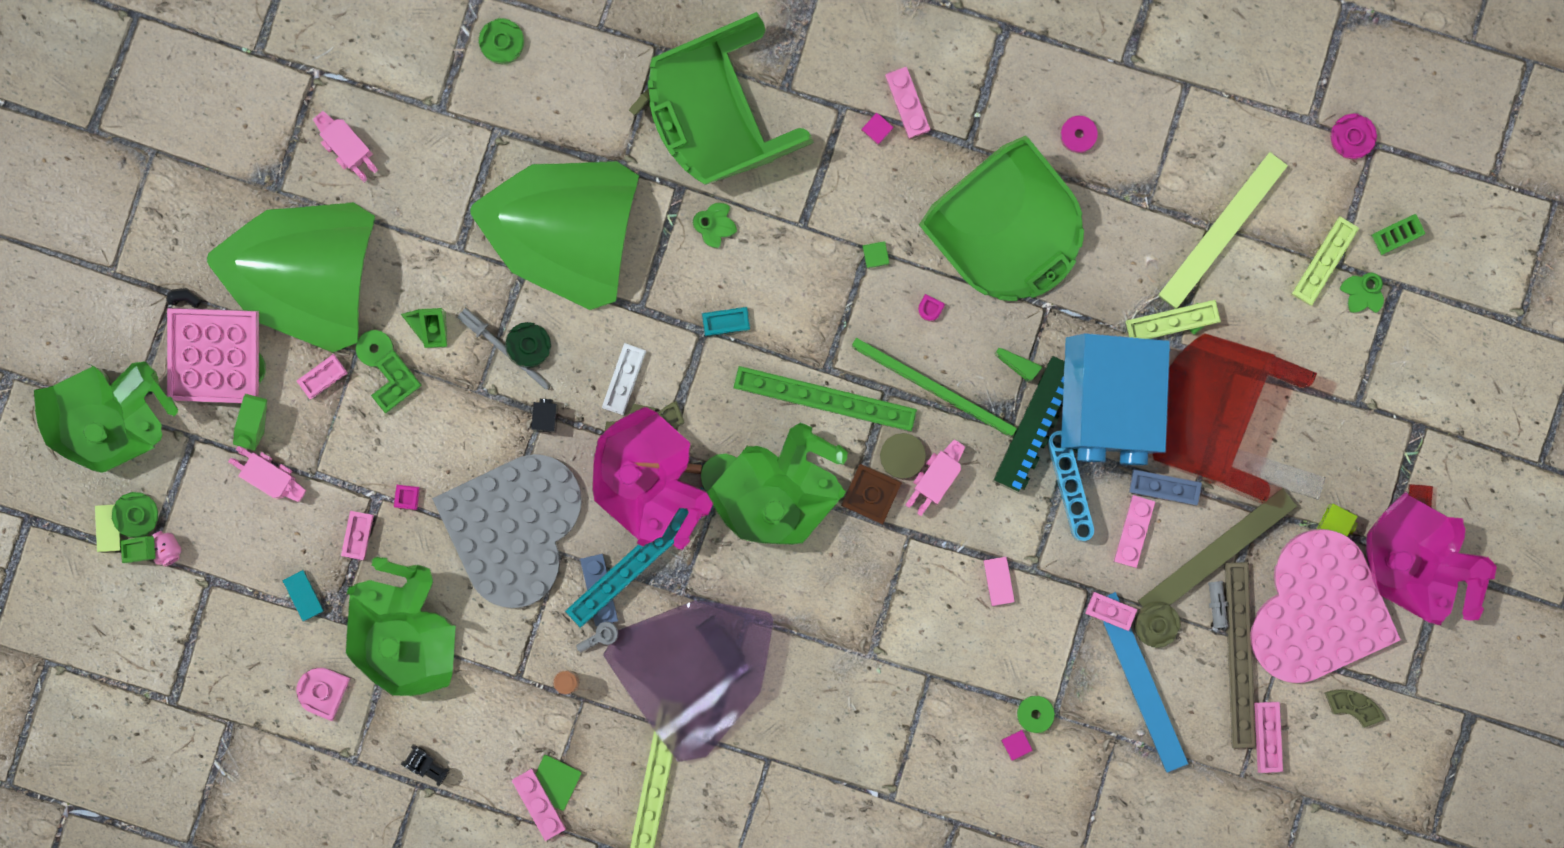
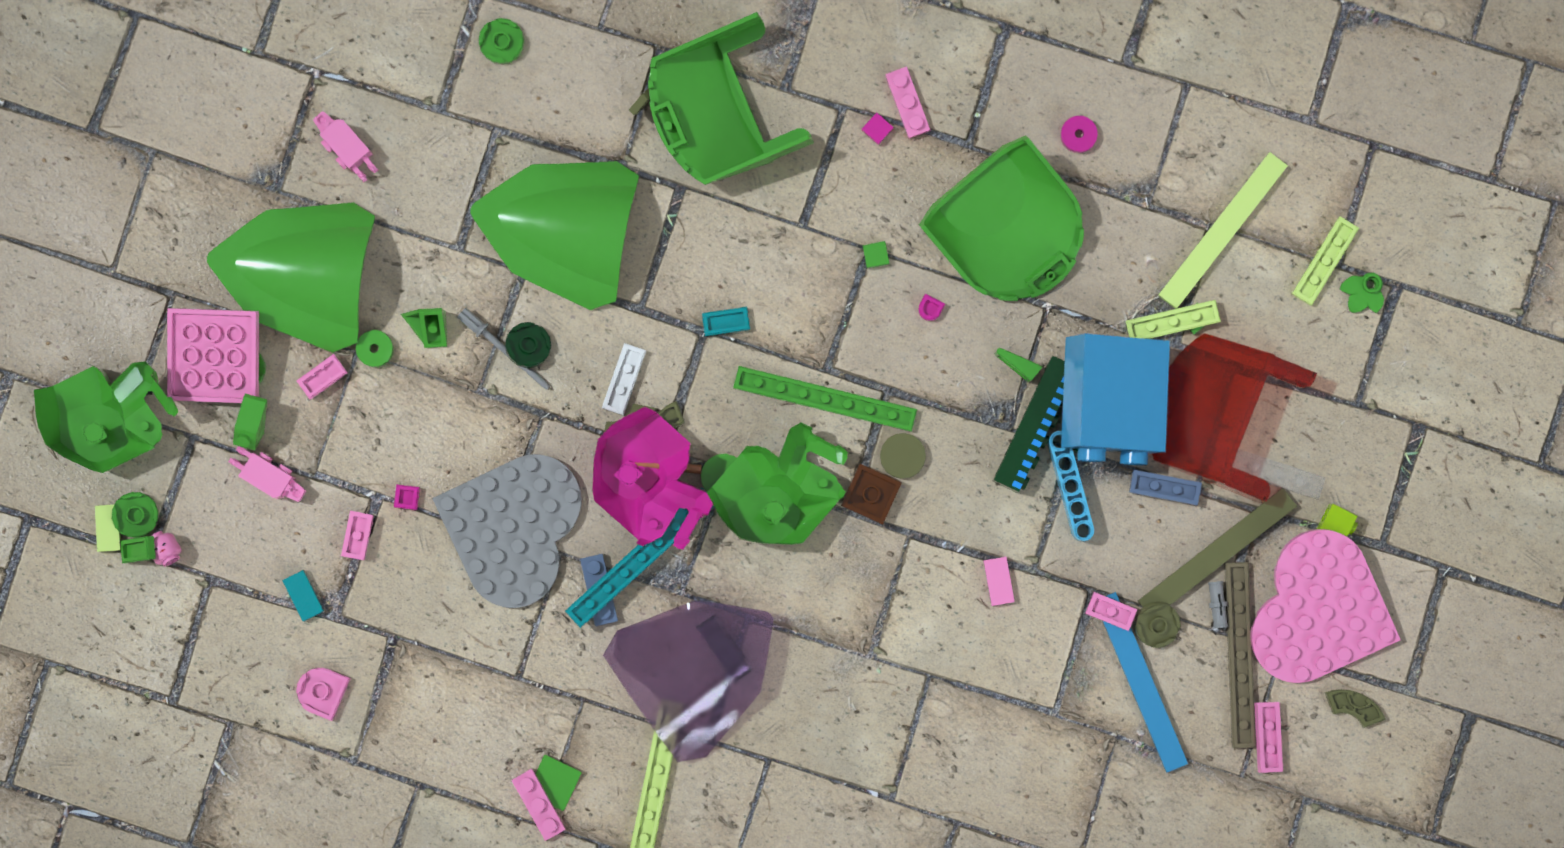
(183, 294): black arm -> none
(393, 638): bright green piece -> none
(400, 381): bright green tile -> none
(424, 764): black connector -> none
(544, 416): black brick -> none
(566, 682): nougat piece -> none
(605, 633): light grey plate -> none
(717, 226): bright green plate -> none
(933, 387): bright green tile -> none
(938, 477): bright pink hinge -> none
(1016, 745): dark pink tile -> none
(1046, 714): bright green piece -> none
(1134, 531): bright pink plate -> none
(1353, 136): dark pink tile -> none
(1416, 225): bright green slope -> none
(1419, 561): dark pink piece -> none
(1421, 493): clear red tile -> none

